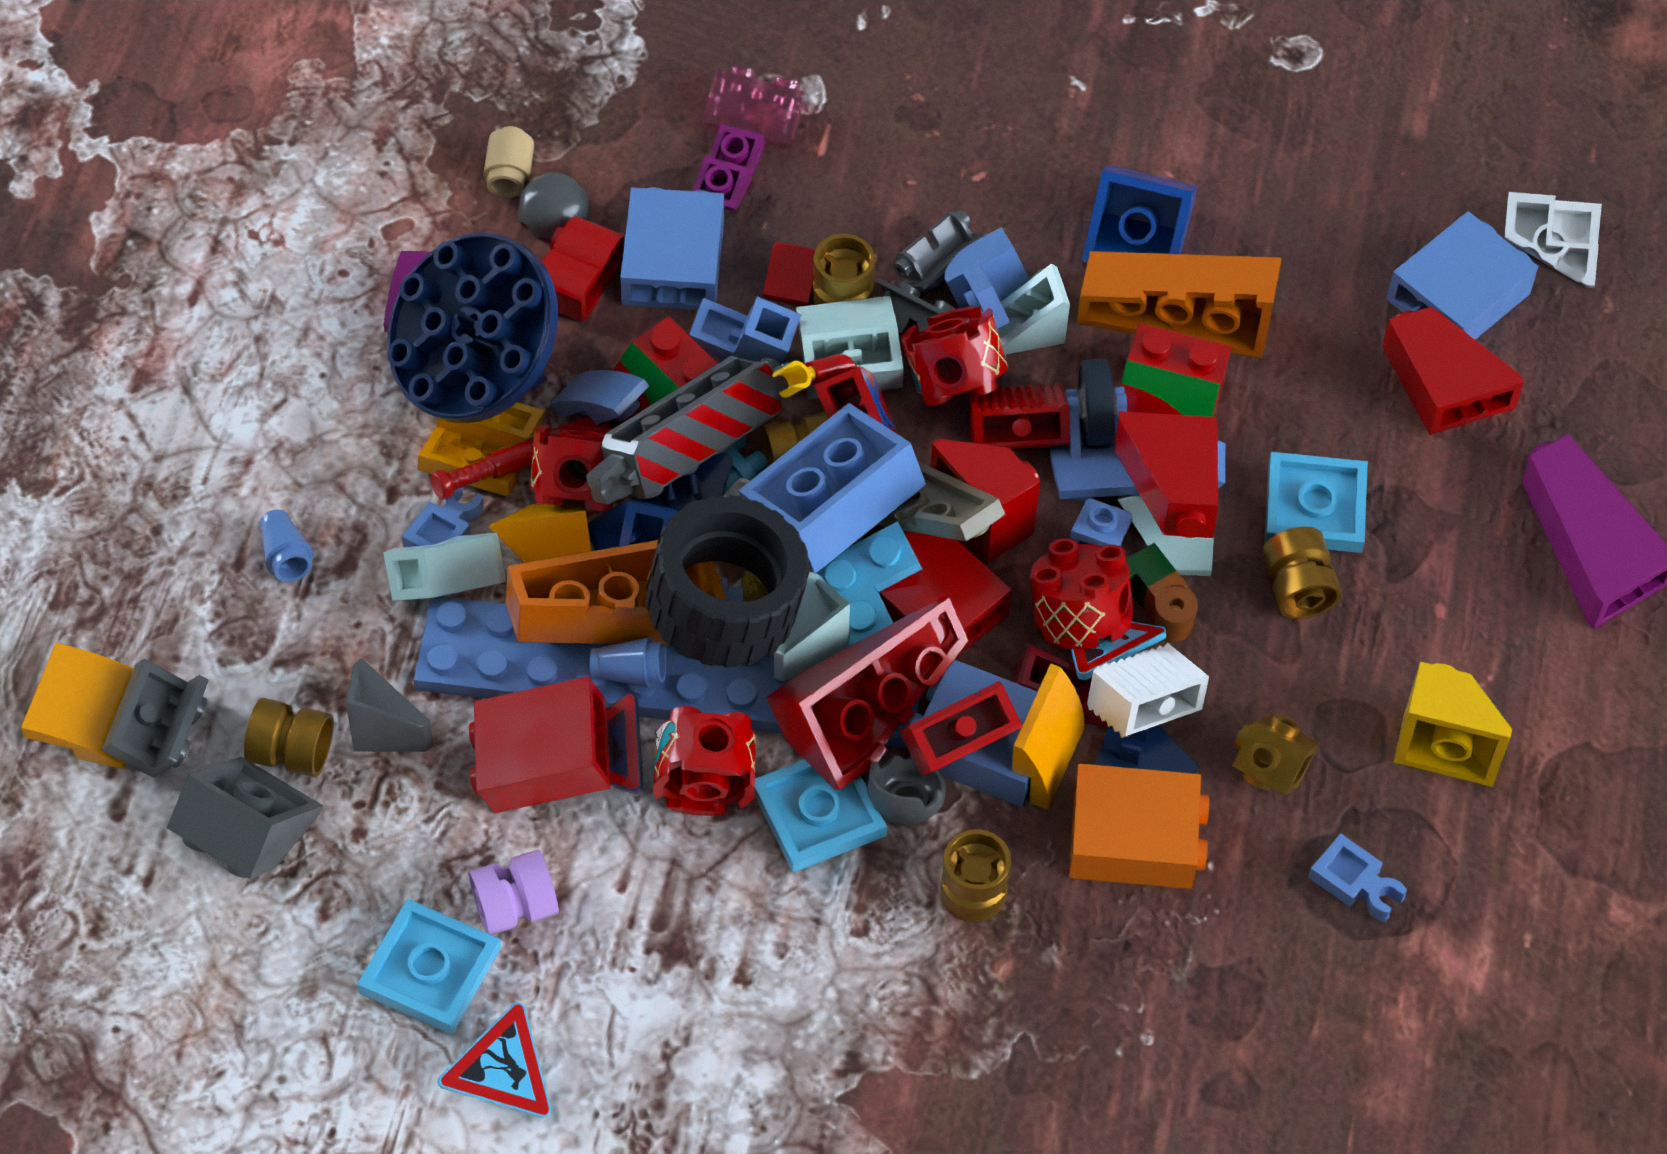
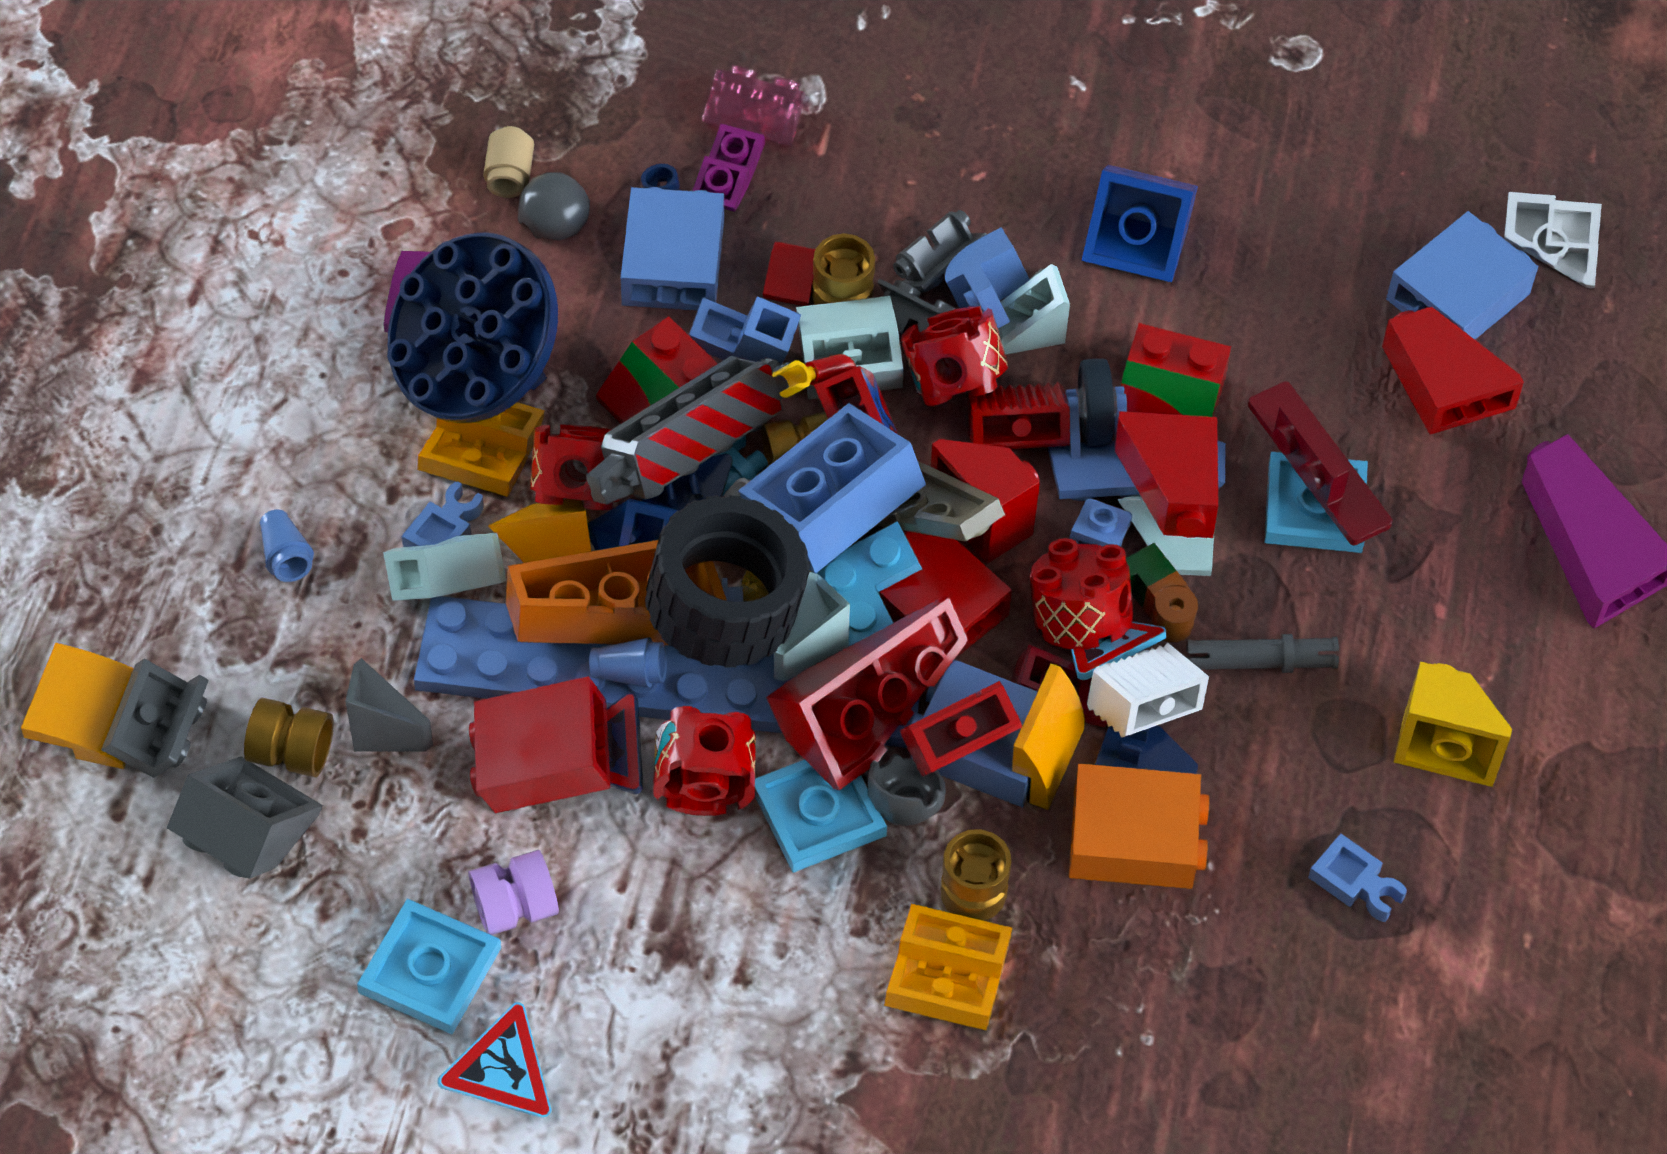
(495, 464): red piece -> none
(582, 265): red brick -> none
(601, 395): medium blue slope -> none
(660, 173): none -> dark blue hinge
(948, 967): none -> light orange slope
(1183, 293): orange wedge -> none
(1264, 653): none -> dark grey pin
(1274, 753): pearl gold brick -> none
(1301, 572): pearl gold wheel -> none
(1320, 463): none -> dark red bracket

